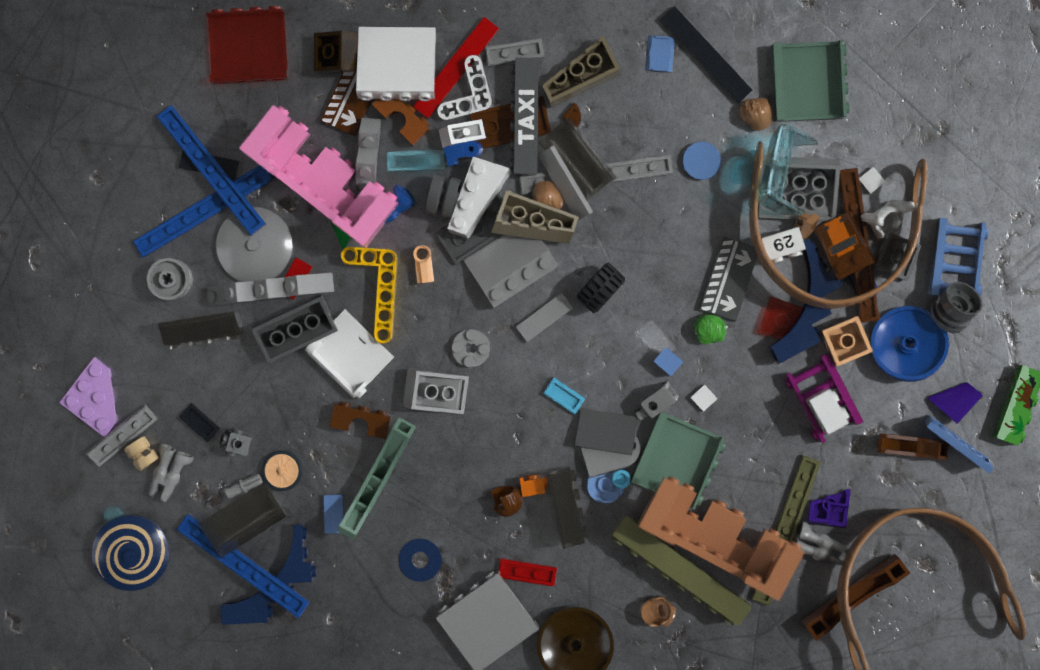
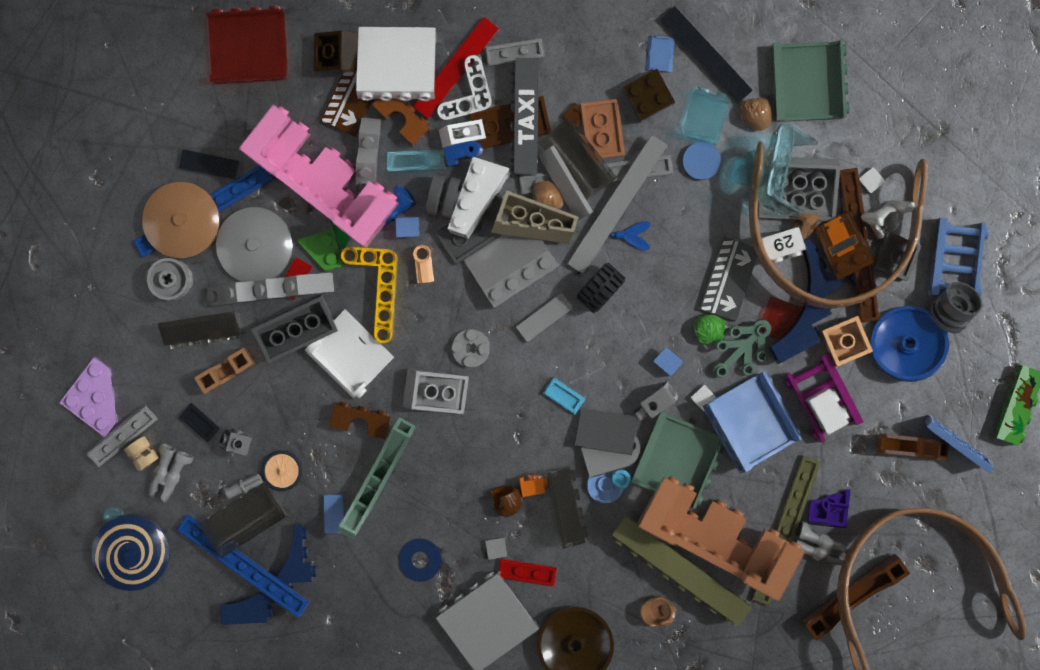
(181, 220): none -> medium nougat dish
(211, 170): blue tile -> none
(225, 371): none -> medium nougat arch
(323, 249): none -> bright green wing
(407, 227): none -> medium blue panel
(496, 548): none -> light grey tile
(582, 73): dark tan wedge -> none
(603, 127): none -> nougat tile
(617, 204): none -> light grey tile
(630, 235): none -> blue piece
(648, 95): none -> dark brown brick
(655, 338): clear tile -> none
(705, 115): none -> clear light blue panel
(743, 346): none -> sand green plant
(752, 422): none -> medium blue panel
(956, 401): dark purple slope -> none

